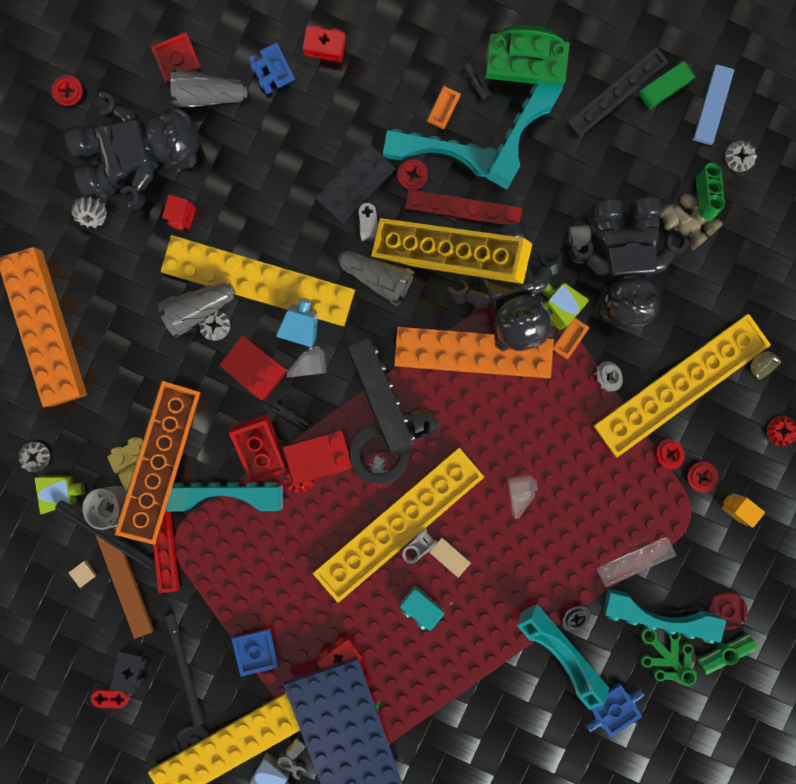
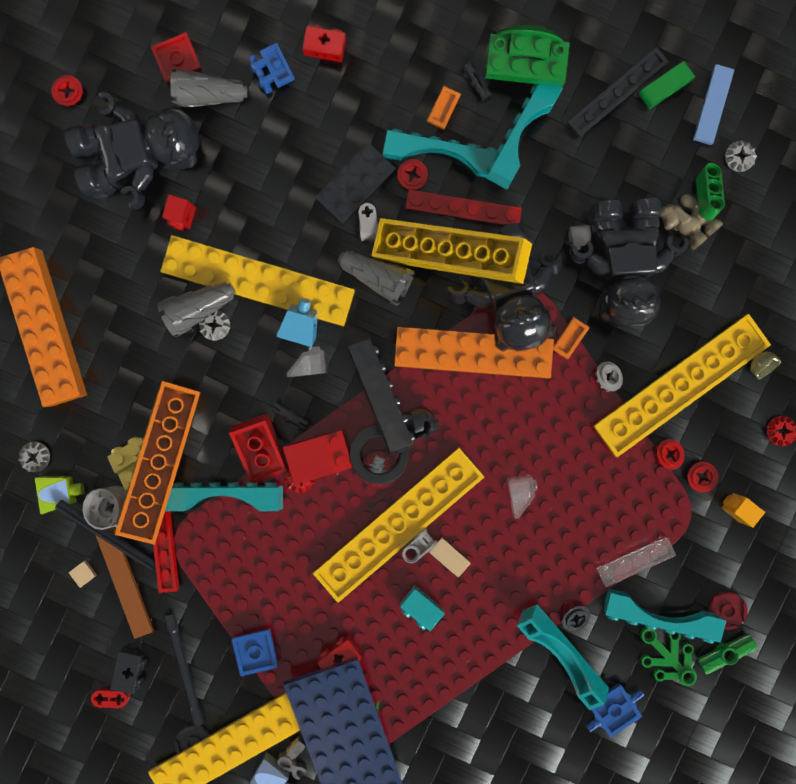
(89, 211): light grey gear -> none
(253, 368): red slope -> none
(563, 304): lime torso -> none

